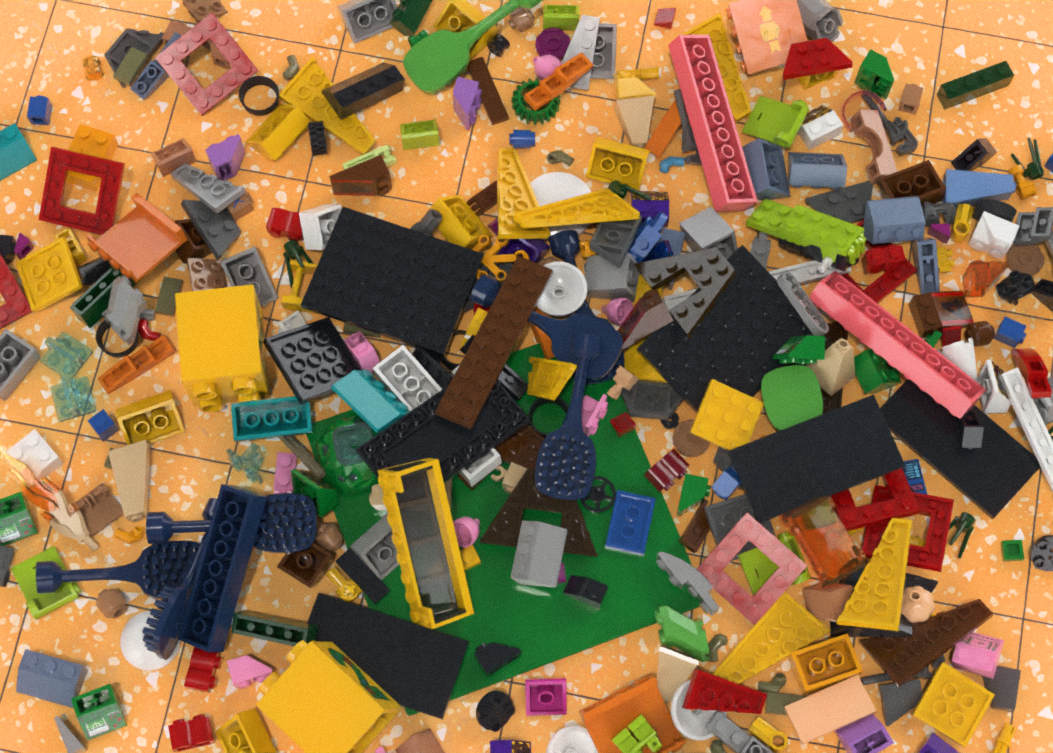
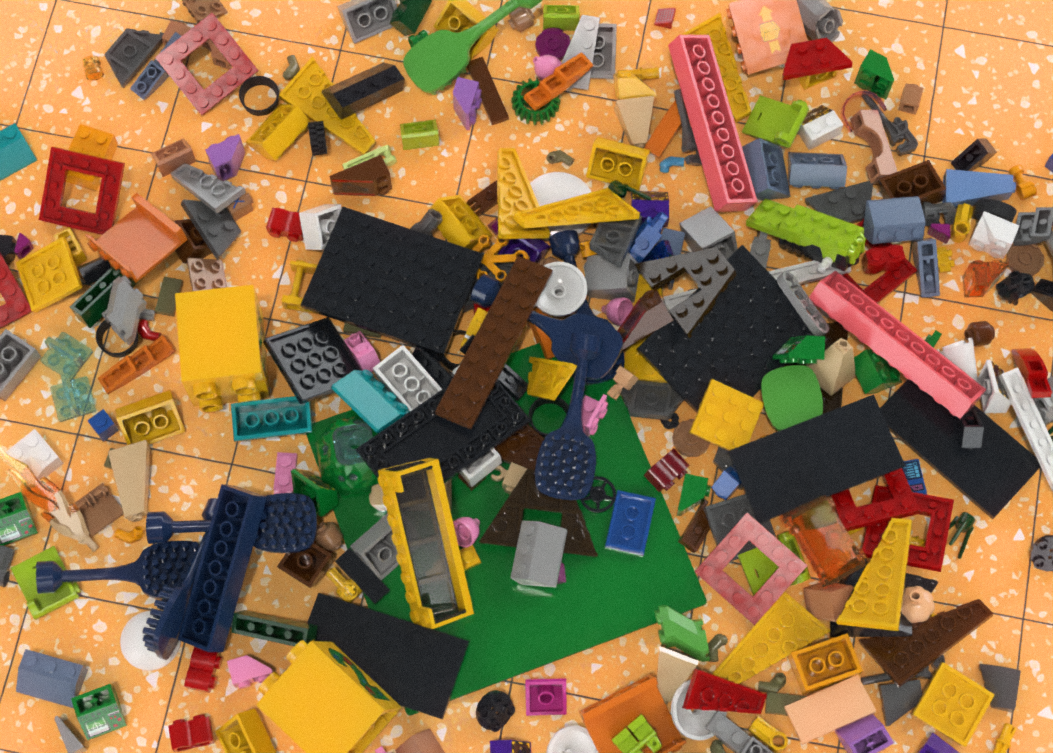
(39, 110): blue brick -> none
(111, 603): medium nougat head -> none
(130, 66): olive tile -> none
(248, 269): light grey slope -> none
(248, 462): clear light blue bracket -> none
(292, 321): white slope -> none
(294, 251): dark green plant -> none
(303, 456): dark tan axle -> none
(495, 656): black slope -> none
(498, 45): black wheel -> none
(522, 139): blue brick -> none
(586, 590): black slope -> none
(622, 424): red slope -> none
(684, 574): light grey slope -> none
(939, 310): reddish brown slope -> none
(950, 335): red slope -> none
(975, 85): dark green brick -> none
(978, 654): bright pink slope -> none
(1010, 332): blue brick -> none
(1012, 550): green plate -> none
(1034, 169): dark green plant -> none

